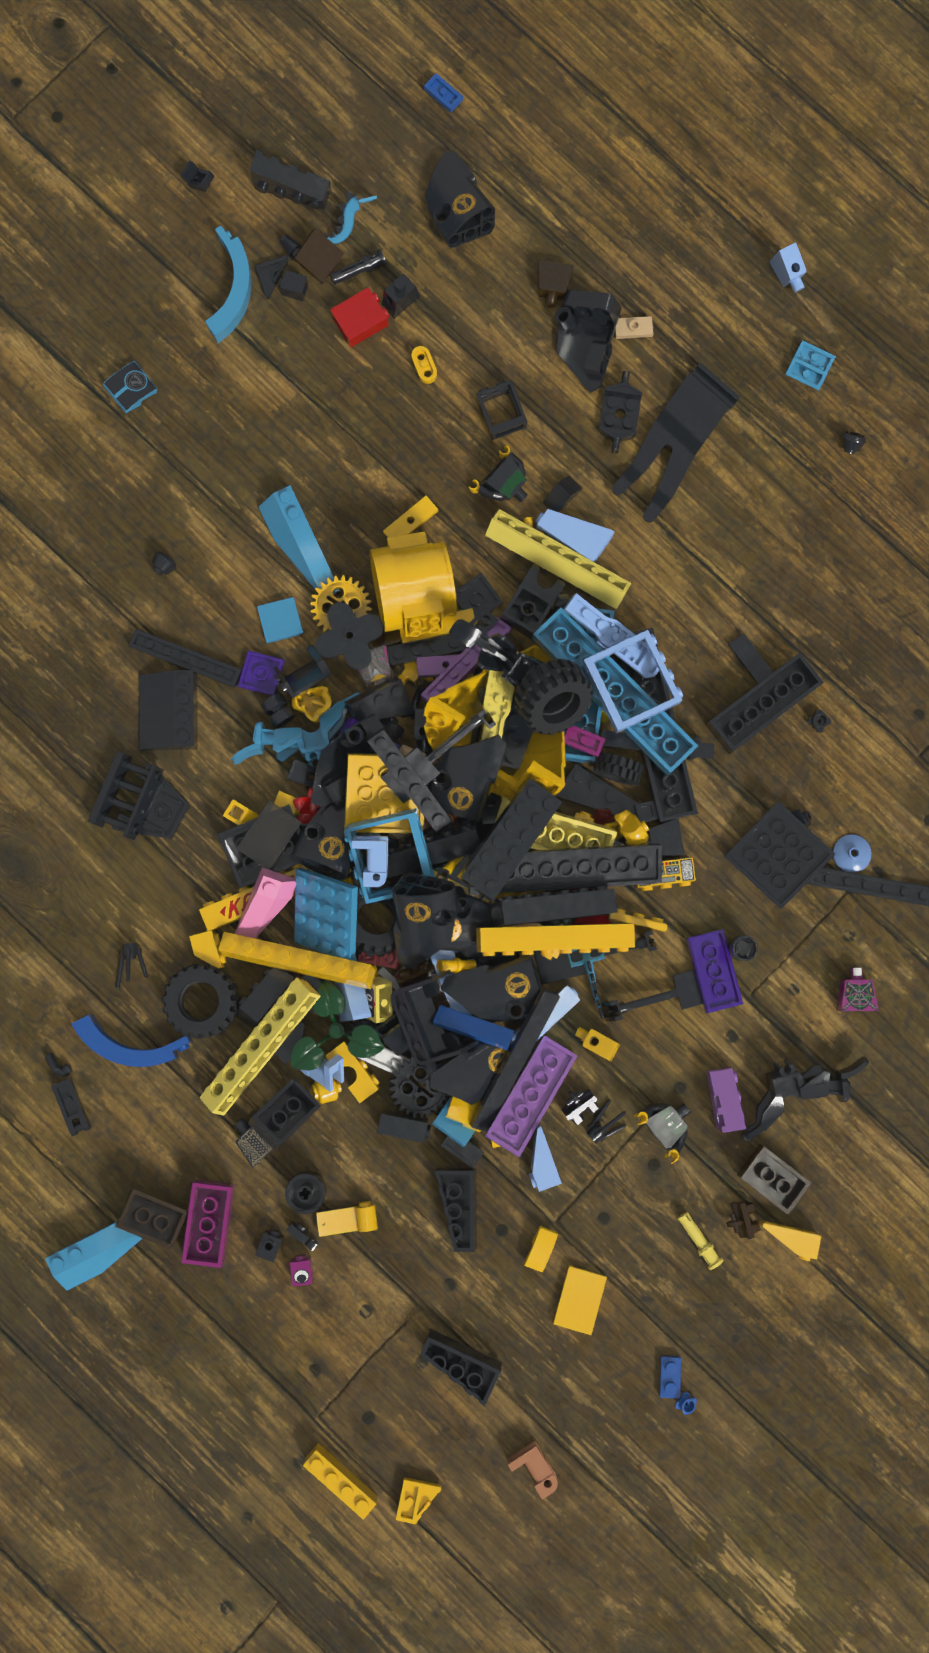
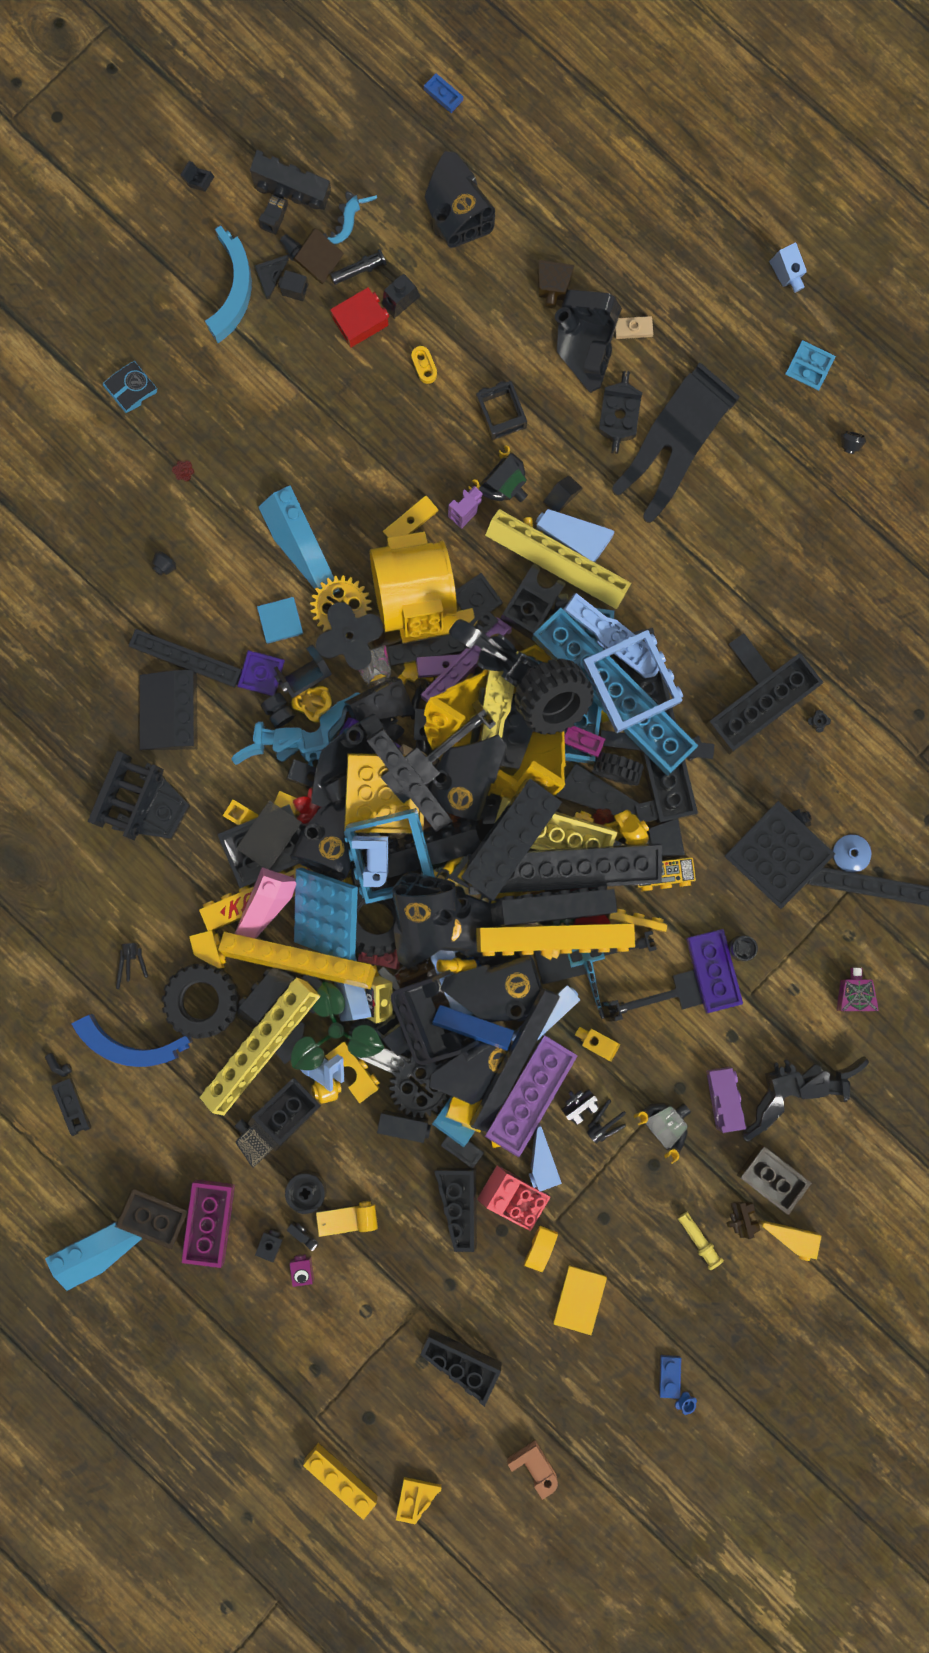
(186, 474): none -> clear red plant
(273, 214): none -> black leg
(466, 509): none -> medium lavender hips
(513, 1198): none -> coral slope

